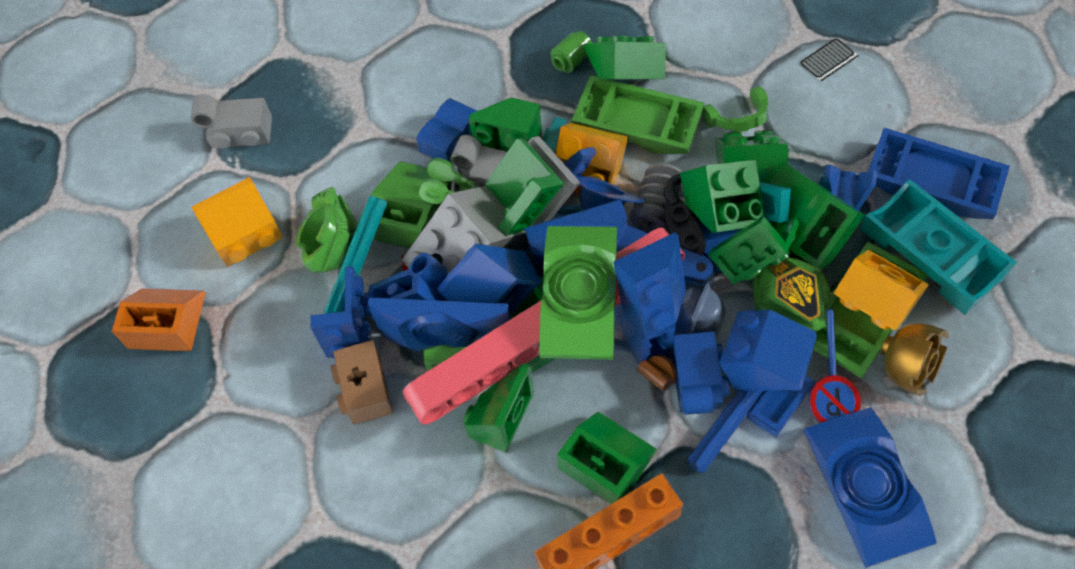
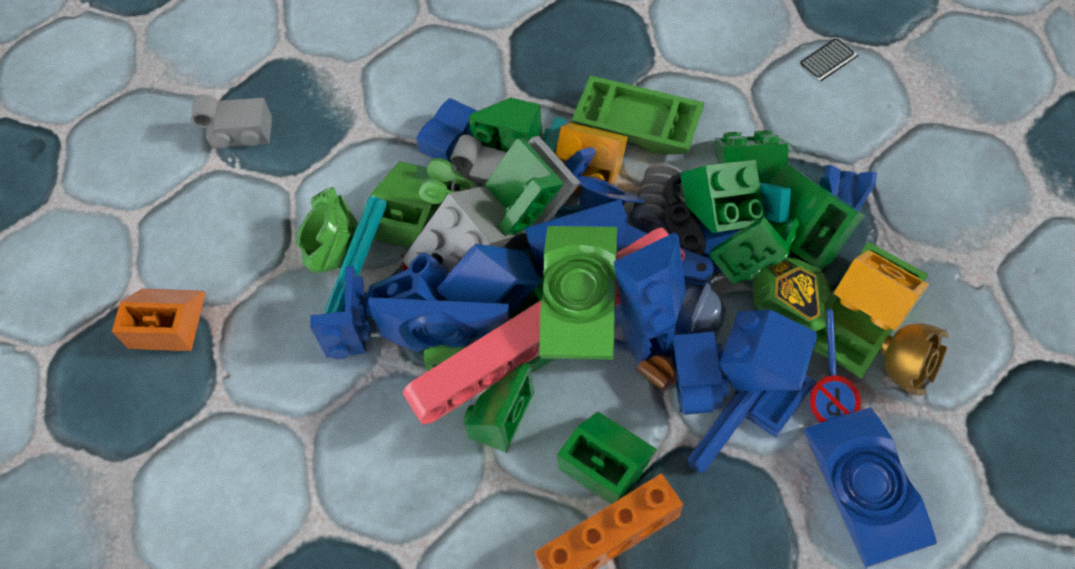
(237, 222): light orange slope -> none
(371, 398): medium nougat brick -> none
(570, 52): bright green brick -> none
(627, 57): green slope -> none
(759, 99): bright green piece -> none
(939, 245): teal piece -> none
(955, 178): blue slope -> none

